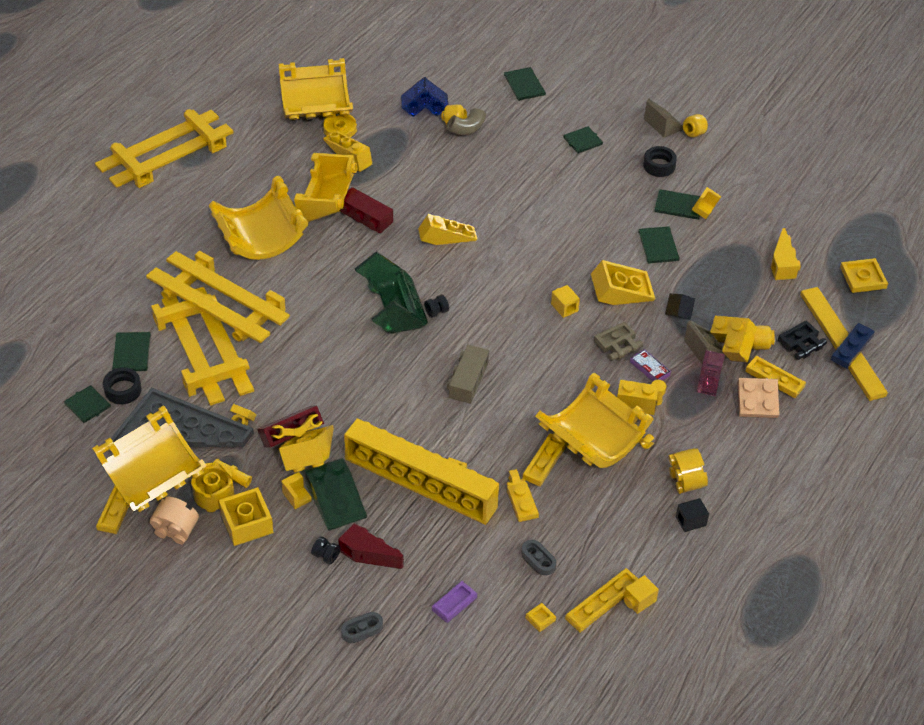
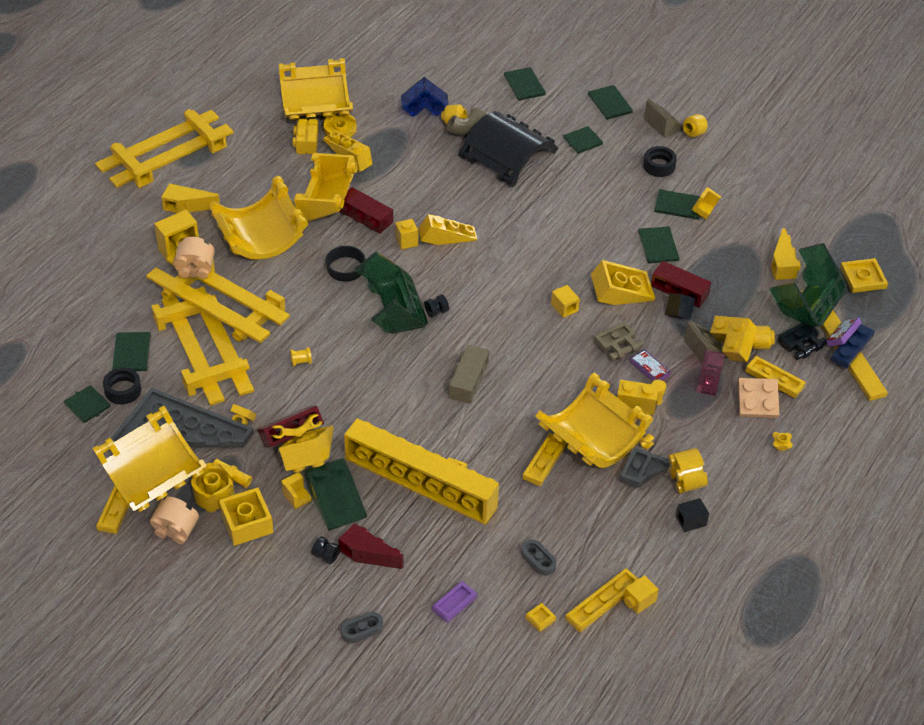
(173, 230): none -> yellow brick
(179, 198): none -> yellow slope
(194, 258): none -> light nougat brick
(300, 356): none -> yellow bush
(306, 136): none -> yellow brick
(344, 251): none -> black tyre
(406, 234): none -> yellow brick
(503, 145): none -> black hinge
(521, 497): yellow hinge -> none
(610, 102): none -> clear green piece
(642, 467): none -> dark grey wing
(678, 281): none -> dark red brick
(782, 441): none -> yellow plate
(823, 288): none -> clear green windscreen
(844, 331): none -> tile

